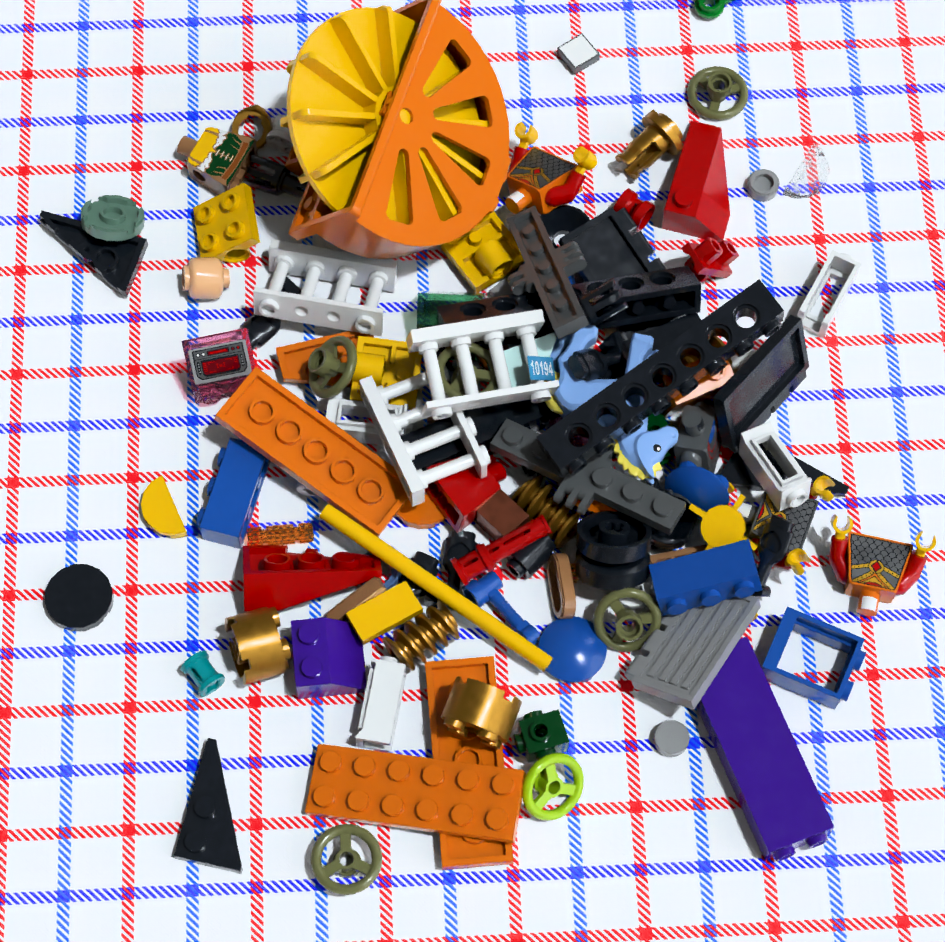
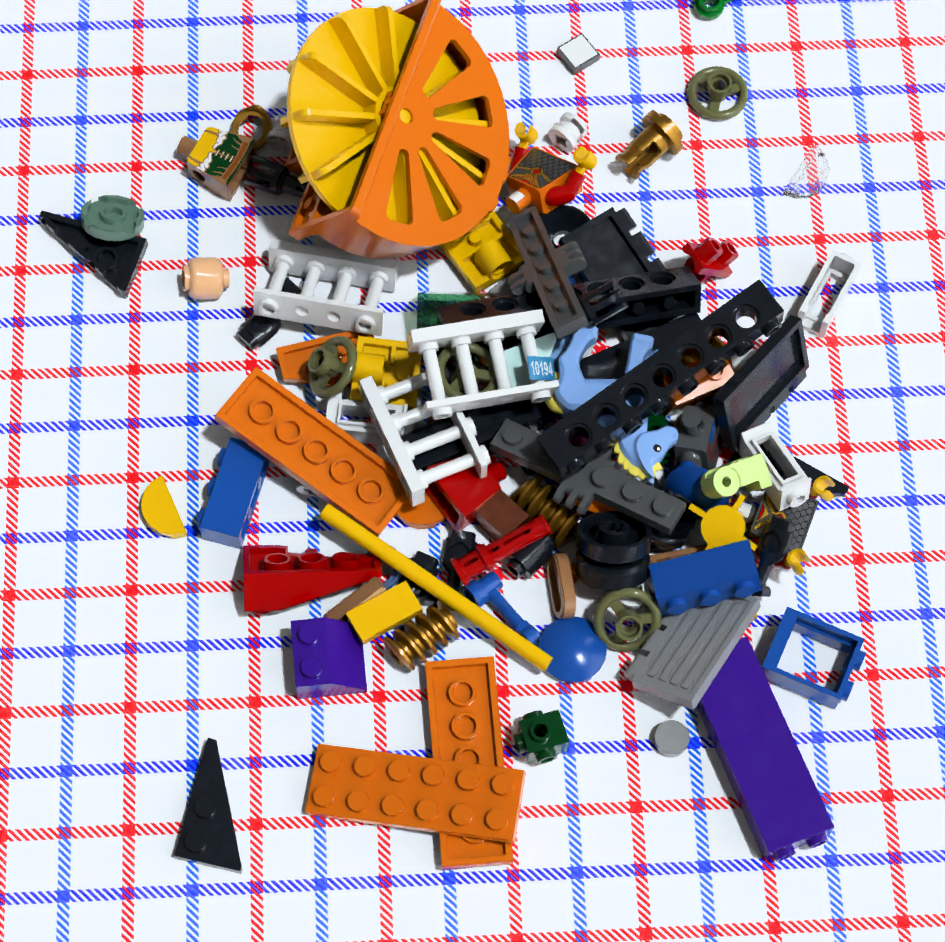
(79, 597): black tile -> none
(203, 673): teal bush -> none
(218, 364): slope -> none
(227, 225): yellow plate -> none
(257, 644): pearl gold brick -> none
(281, 534): clear orange axle -> none
(324, 873): olive piece -> none
(381, 704): white window -> none
(480, 711): pearl gold brick -> none
(545, 782): lime piece -> none
(568, 132): none -> white wheel
(592, 364): black piece -> none
(639, 210): red wheel -> none
(699, 187): red wedge -> none
(727, 478): none -> yellowish green leg
(763, 185): light grey tile -> none
(874, 566): torso -> none

